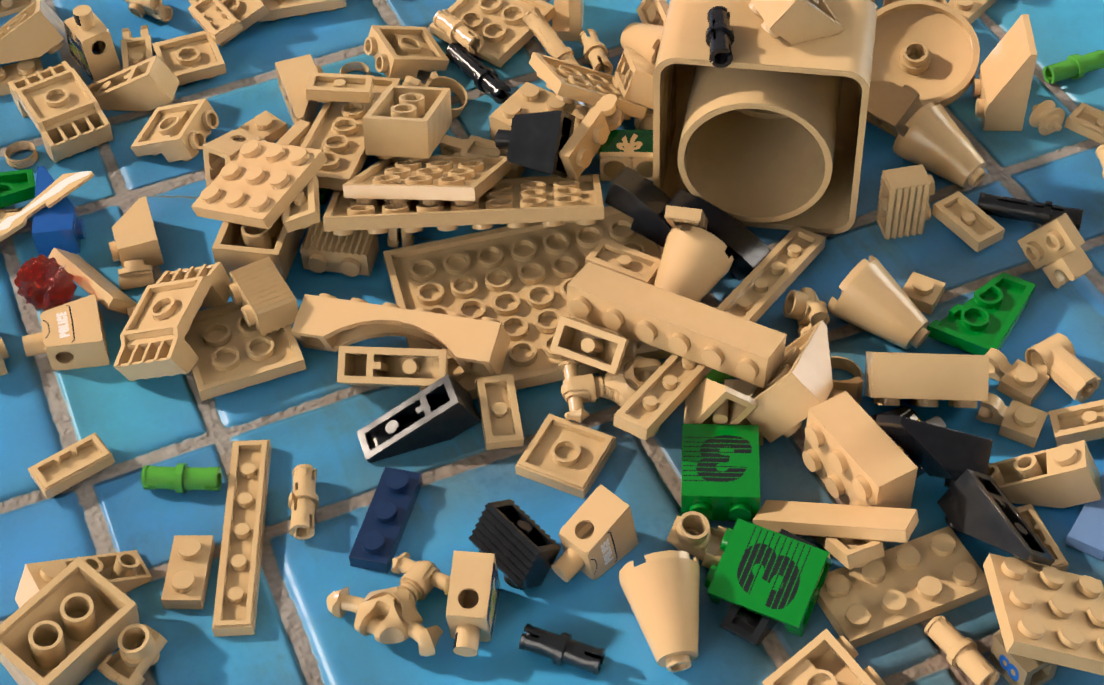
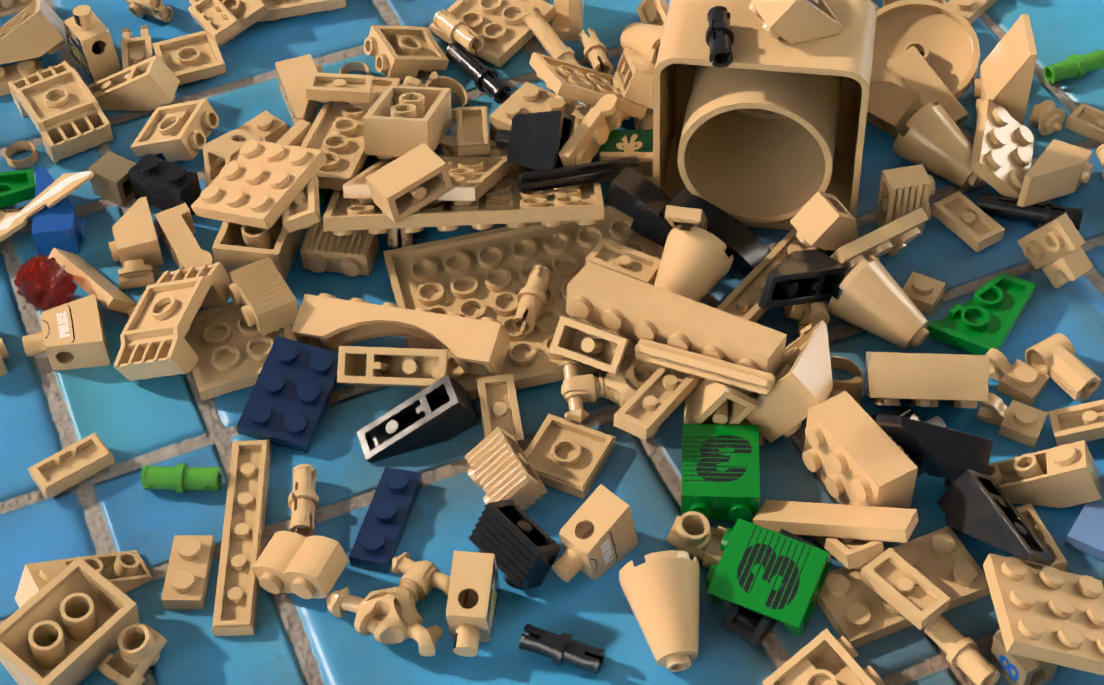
(112, 178): none -> dark tan brick
(164, 183): none -> black brick
(177, 232): none -> tan leg
(290, 395): none -> dark blue plate
(300, 565): none -> tan brick
(409, 182): none -> tan brick
(472, 131): none -> tan tile
(504, 470): none -> tan brick
(531, 299): none -> tan pin
(575, 174): none -> black axle
(705, 367): none -> tan axle
(802, 279): none -> black slope
(825, 223): none -> tan slope
(888, 239): none -> tan plate
(905, 588): none -> tan plate
(914, 71): none -> tan tile
(1001, 149): none -> tan plate
(1056, 173): none -> tan slope

